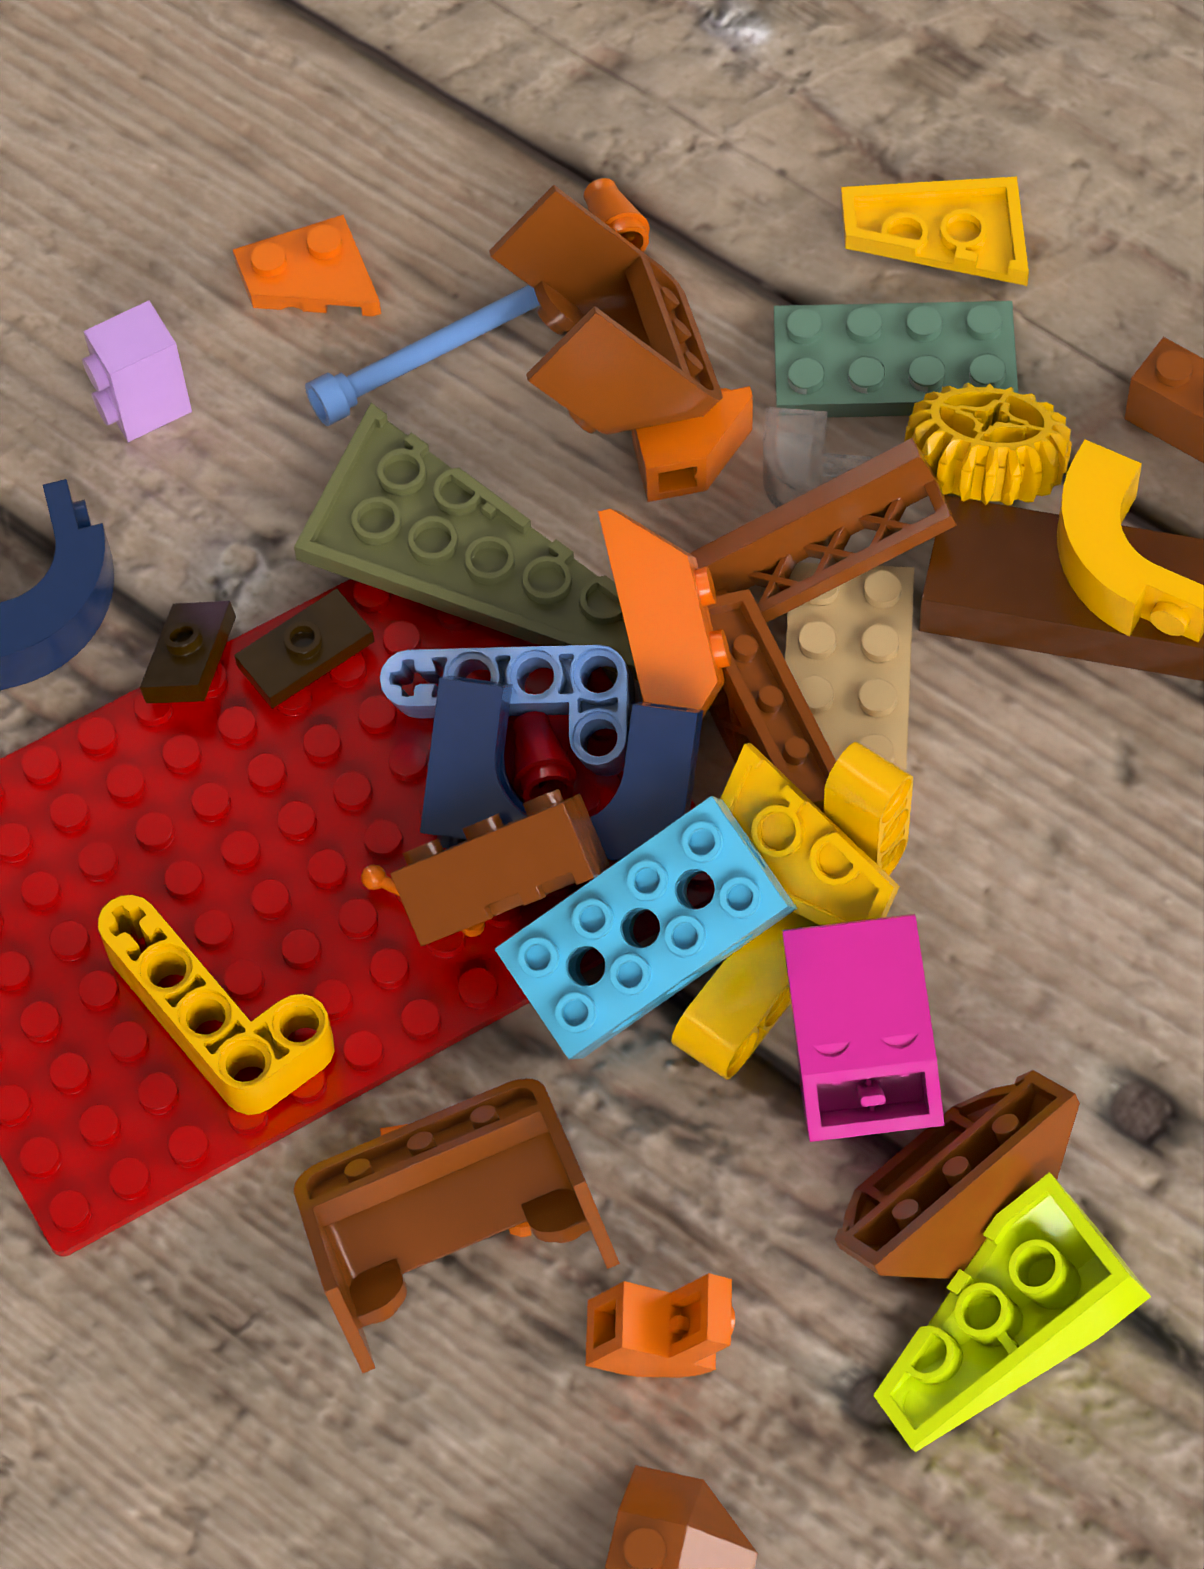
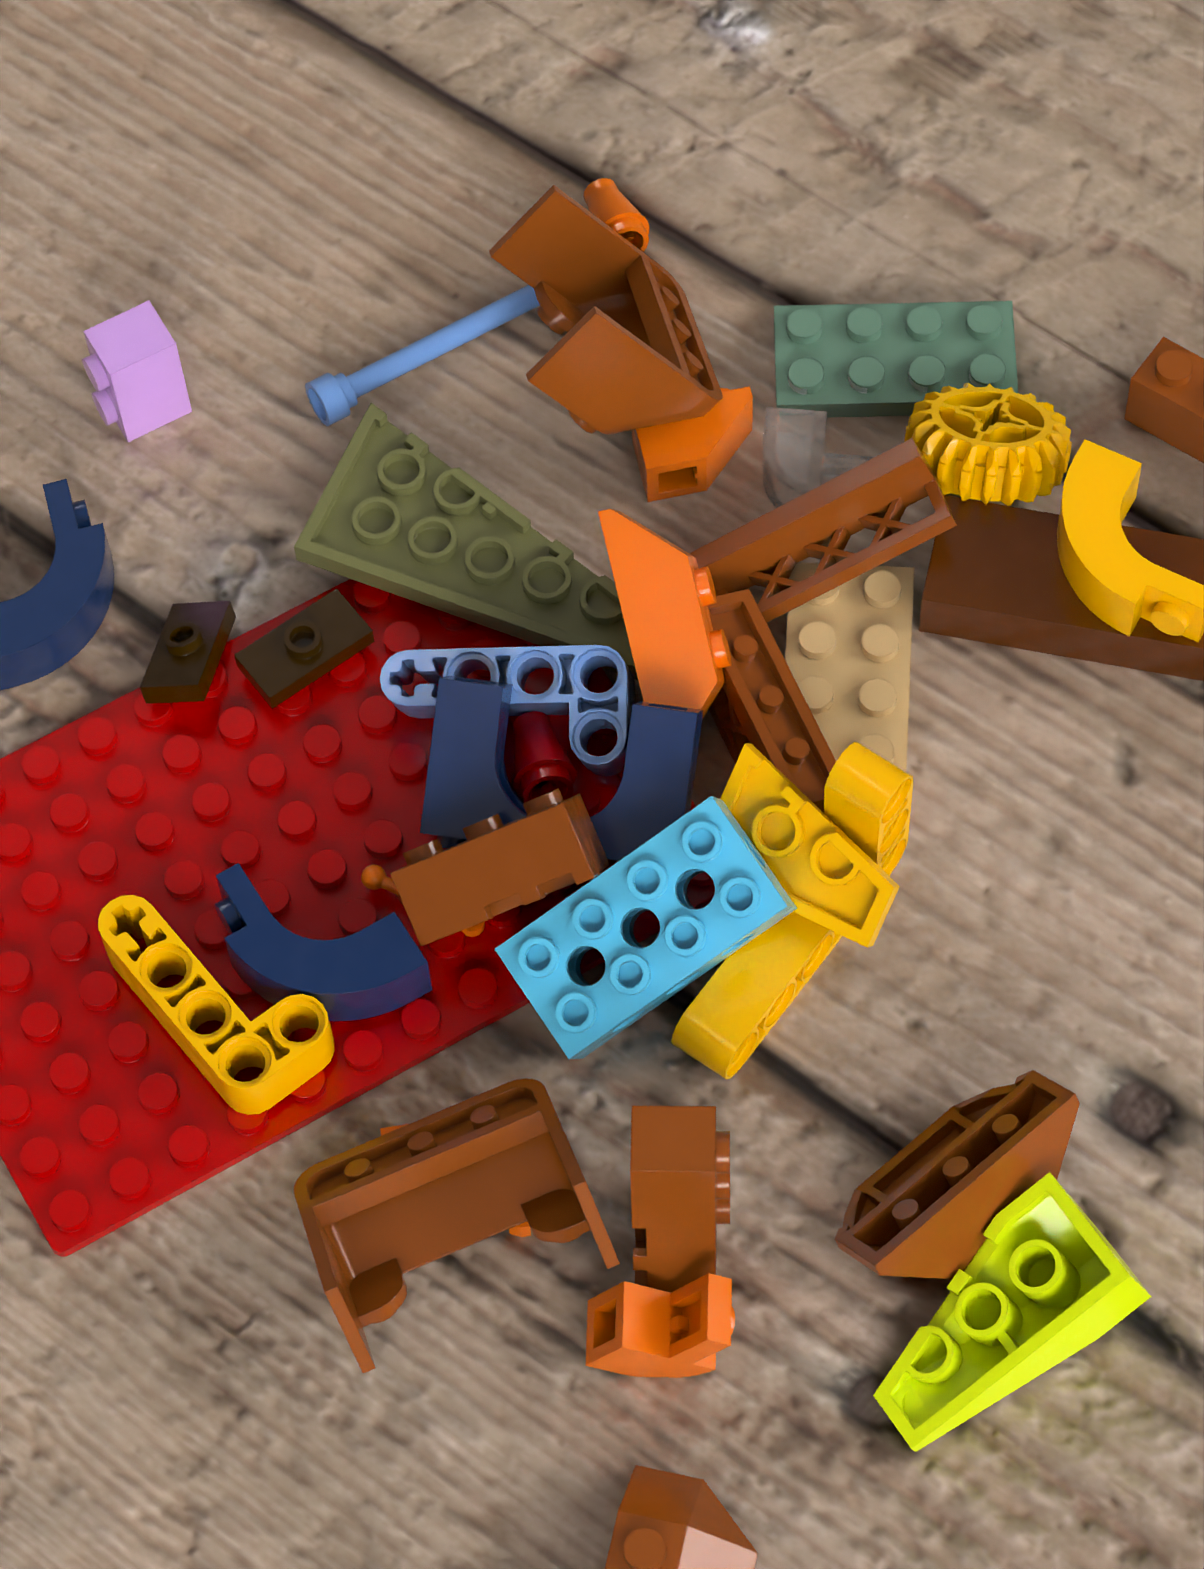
(307, 270): orange wing -> none
(348, 975): none -> dark blue arch
(677, 1193): none -> dark orange wedge
(862, 1028): dark pink slope -> none
(941, 224): yellow wing -> none

